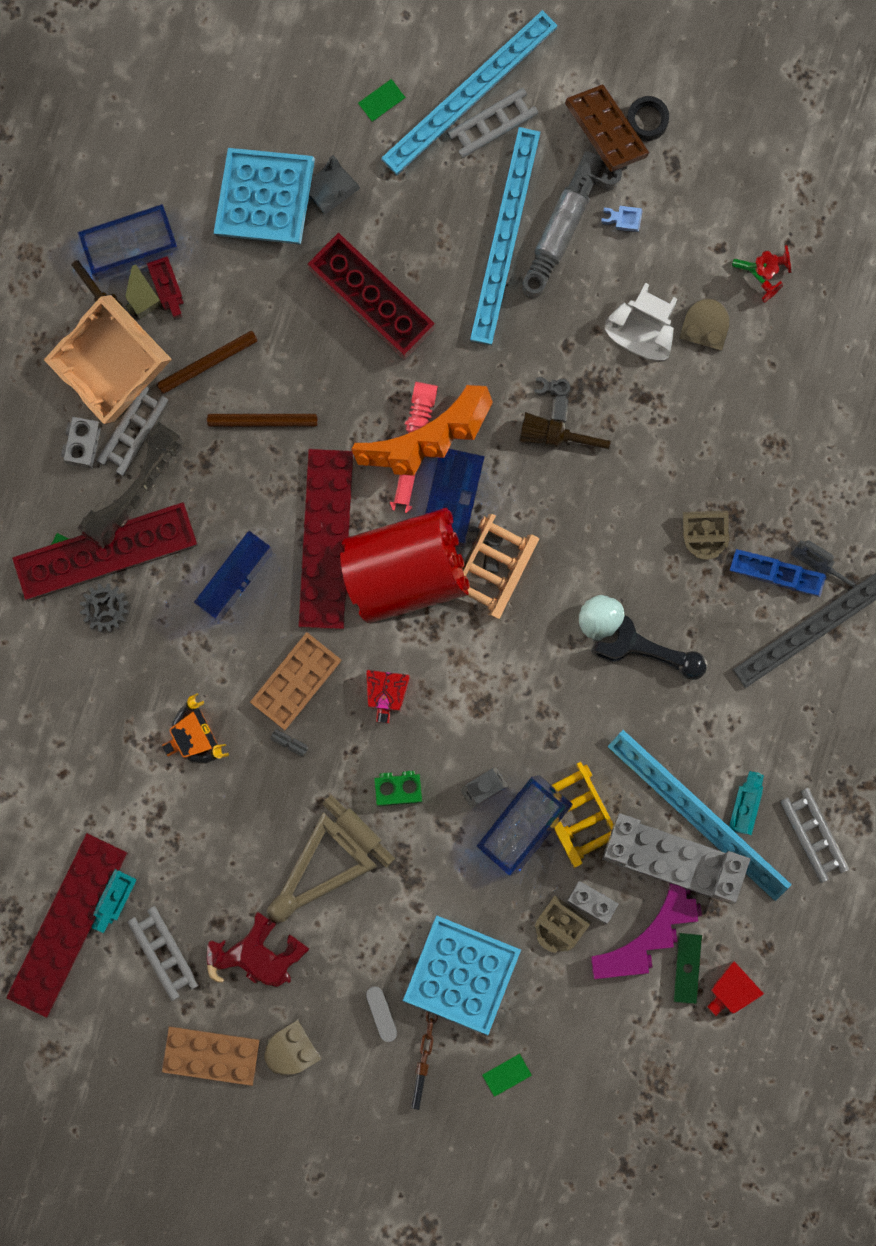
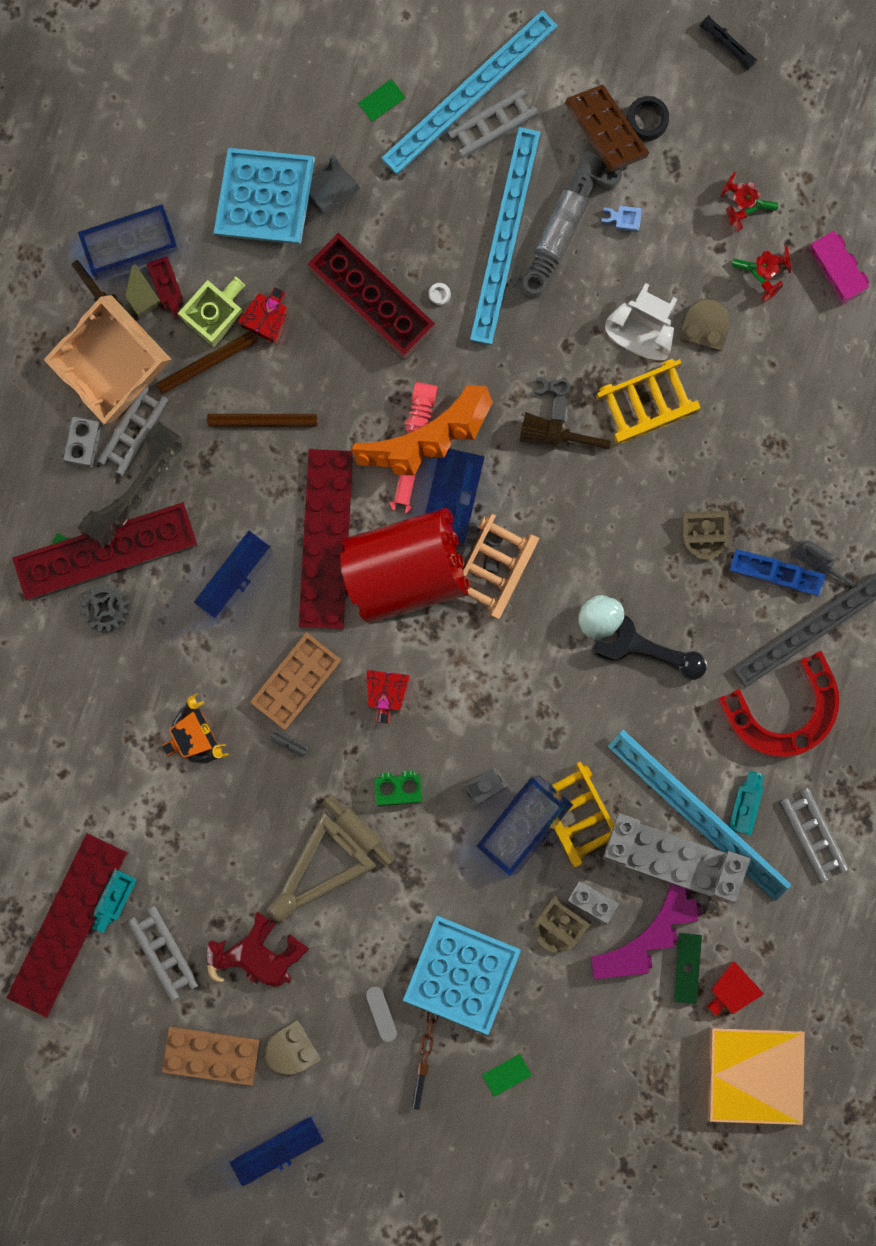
(212, 311): none -> yellowish green brick
(265, 316): none -> red torso
(277, 1151): none -> clear blue brick
(439, 294): none -> white tile
(645, 424): none -> yellow fence
(728, 42): none -> black pin
(745, 196): none -> red plant
(756, 1076): none -> tile
(784, 745): none -> red piece
(839, 267): none -> dark pink brick

